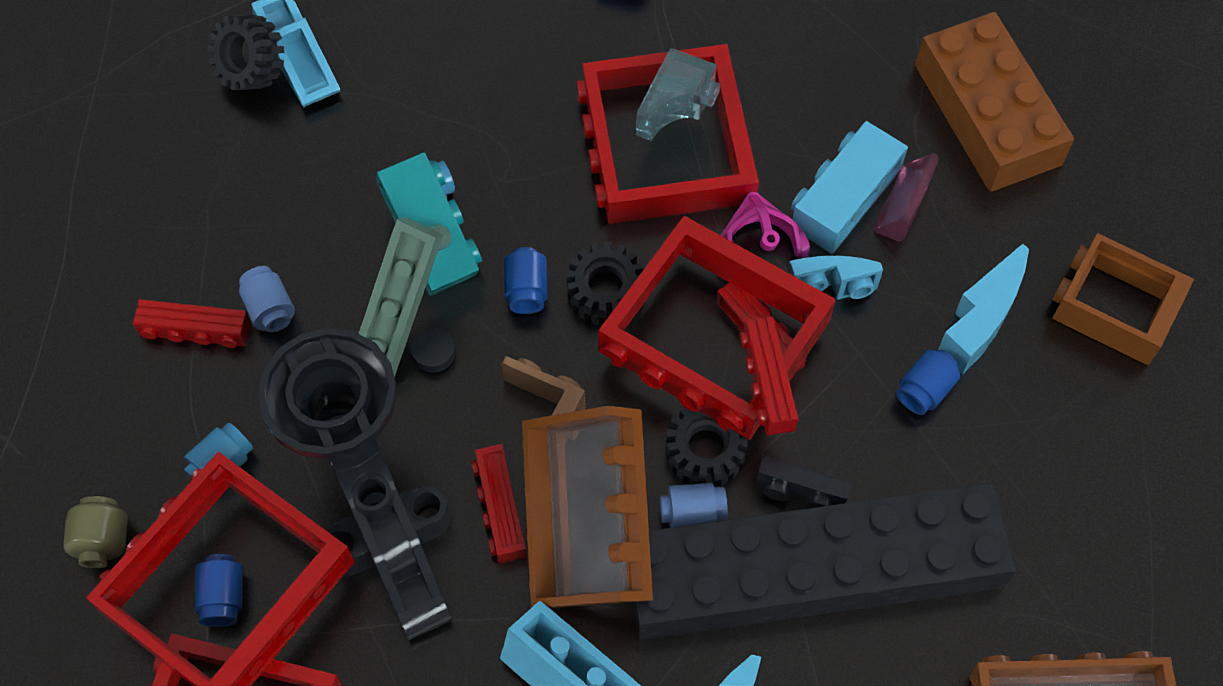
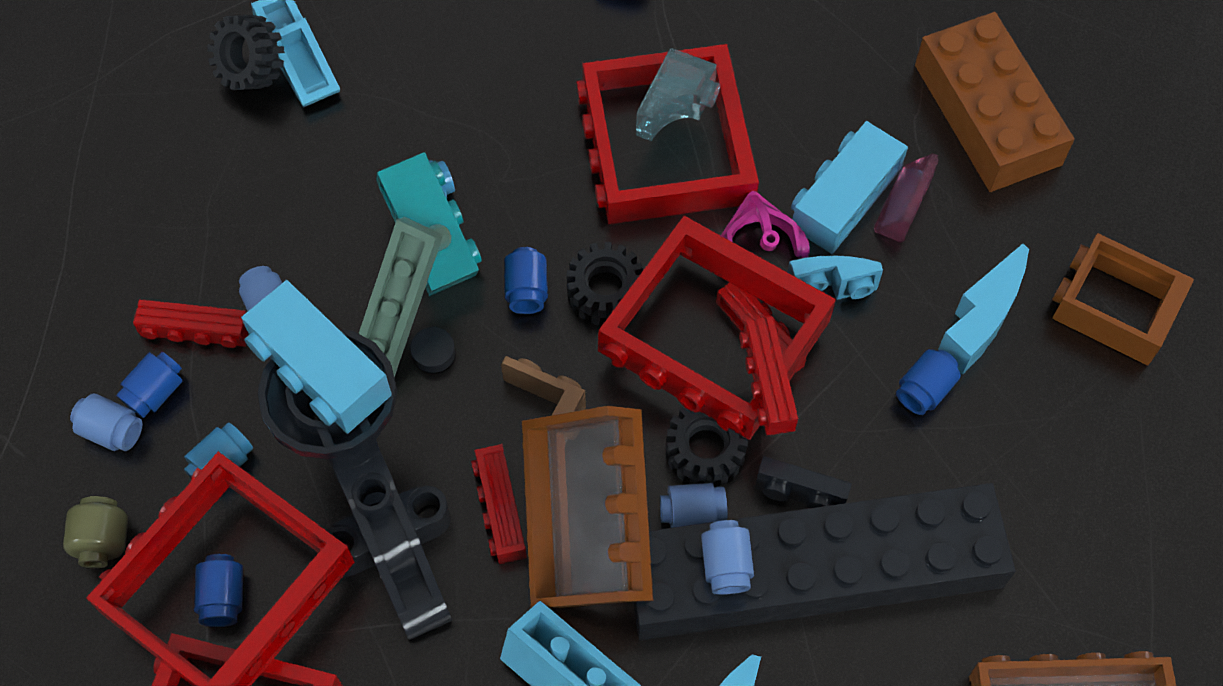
(106, 423): none -> medium blue brick
(150, 383): none -> blue brick
(315, 357): none -> medium azure brick
(727, 557): none -> medium blue brick

